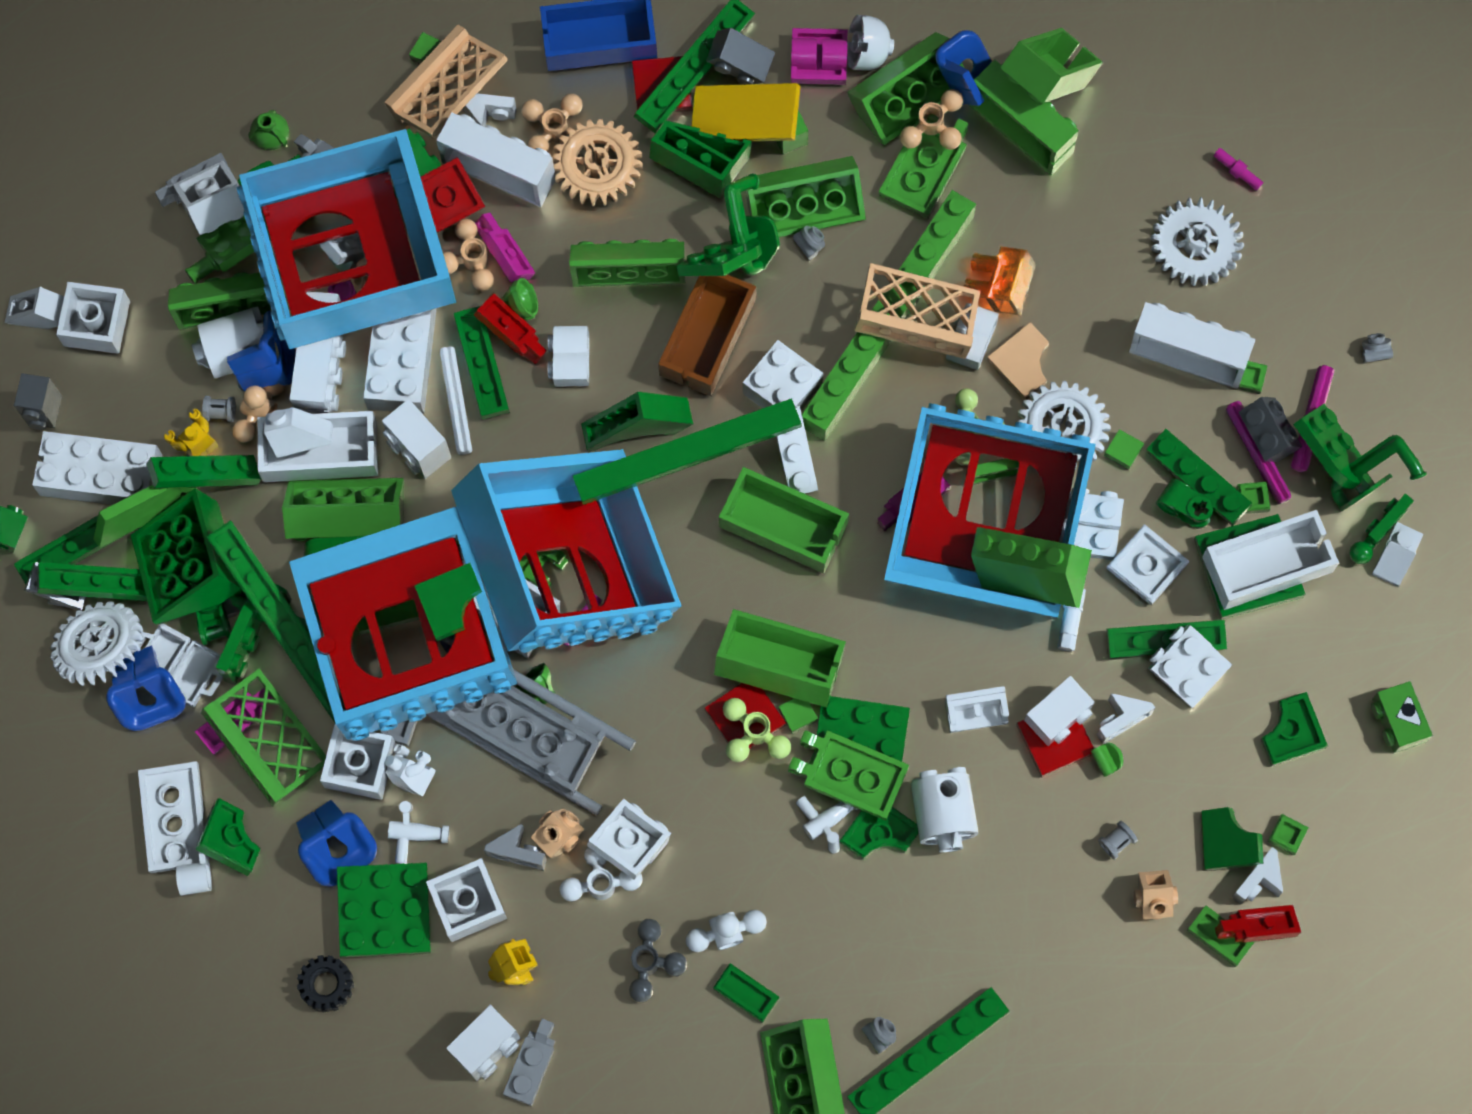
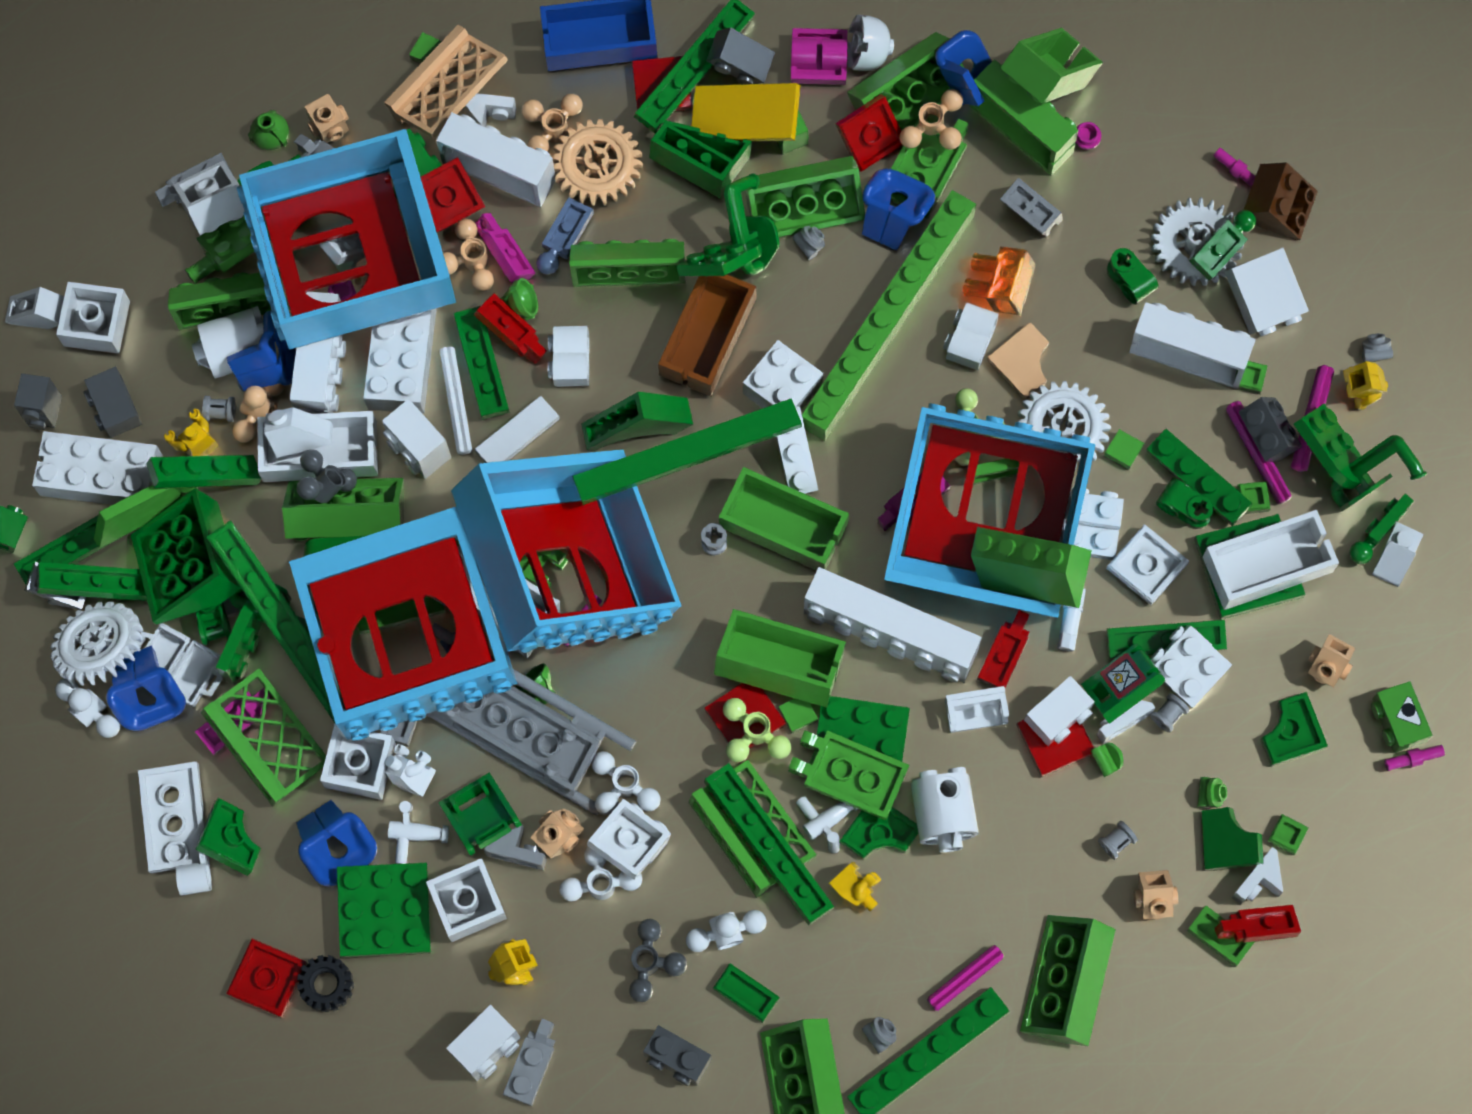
(87, 707): none -> white piece
(112, 402): none -> dark grey brick
(266, 978): none -> red tile
(327, 119): none -> light nougat brick
(327, 480): none -> dark grey piece
(447, 598): green tile -> none
(484, 820): none -> green container
(518, 432): none -> white tile
(563, 233): none -> sand blue plate
(604, 763): none -> white piece
(676, 1055): none -> dark grey brick
(706, 536): none -> light grey bush
(729, 839): none -> bright green fence
(768, 844): none -> green plate
(855, 887): none -> yellow piece
(870, 132): none -> red tile
(890, 223): none -> blue piece
(891, 625): none -> white brick
(912, 332): light nougat fence -> none
(965, 977): none -> dark pink axle
(1005, 652): none -> red hinge
(1032, 207): none -> light grey hinge
(1068, 979): none -> bright green slope
(1088, 135): none -> dark pink plate
(1126, 679): none -> green container
(1133, 278): none -> green piece
(1170, 712): none -> light grey bush
(1211, 793): none -> bright green plate
(1223, 244): none -> green plate
(1267, 292): none -> white brick
(1281, 200): none -> reddish brown slope
(1331, 661): none -> light nougat brick
(1365, 383): none -> yellow piece
(1414, 757): none -> dark pink bar

